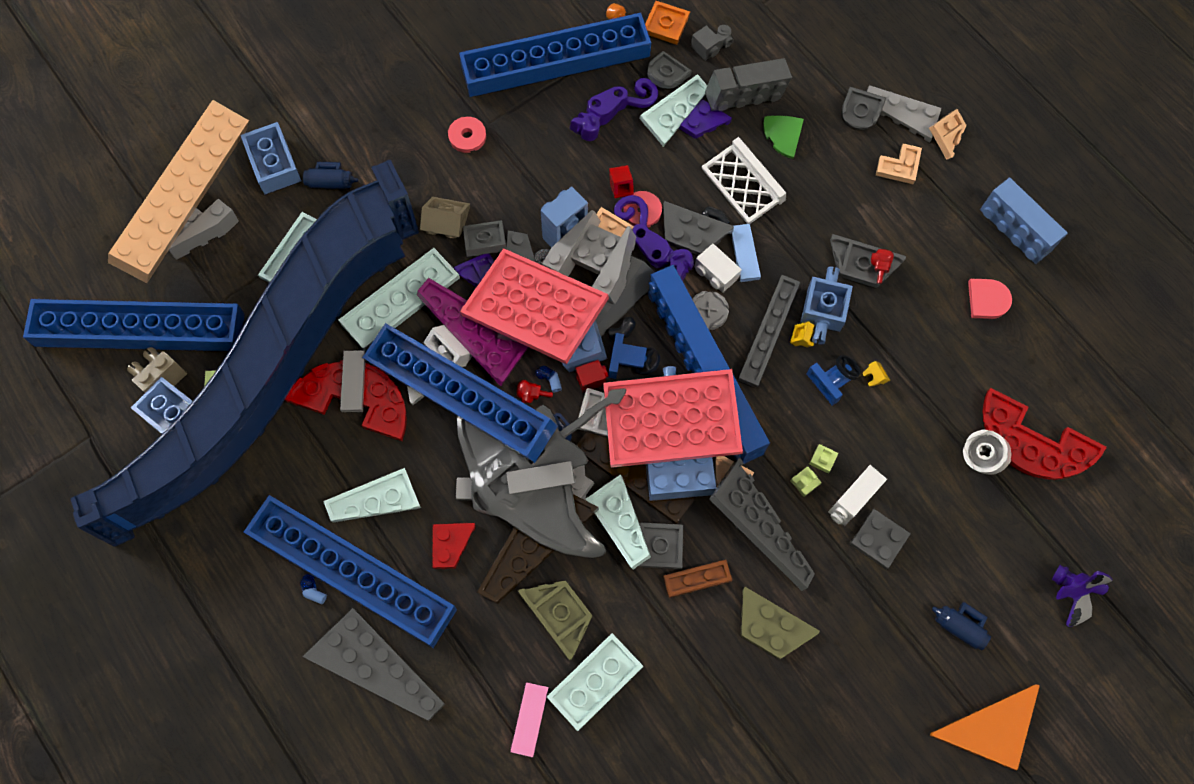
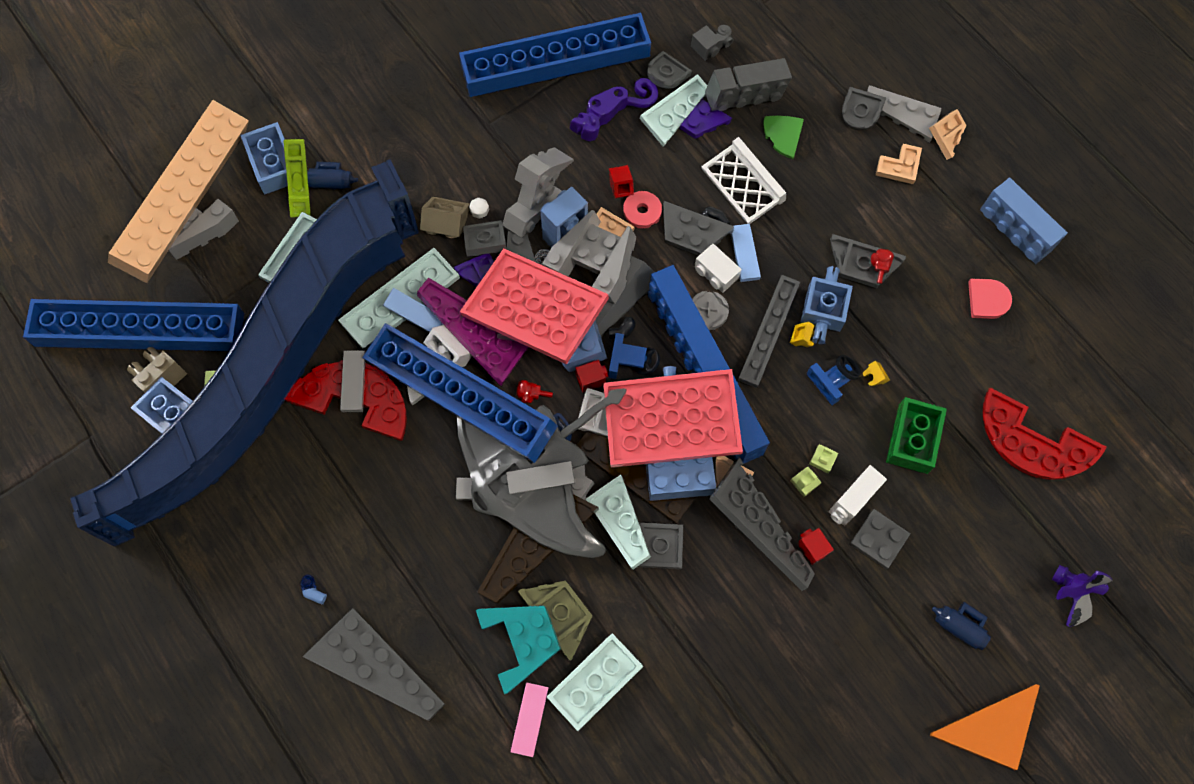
(297, 177): none -> lime slope
(351, 571): blue brick -> none
(377, 497): light aqua wing -> none
(411, 310): none -> light blue tile
(449, 543): red wing -> none
(464, 125): coral tile -> none
(479, 208): none -> white tile
(530, 636): none -> teal wing
(537, 179): none -> light grey wedge
(551, 375): arm -> none
(615, 11): orange piece -> none
(652, 243): dark purple animal -> none
(666, 22): orange plate -> none
(697, 578): dark orange tile -> none
(772, 626): olive wing -> none
(814, 545): none -> red brick
(916, 435): none -> green brick
(975, 448): white brick -> none

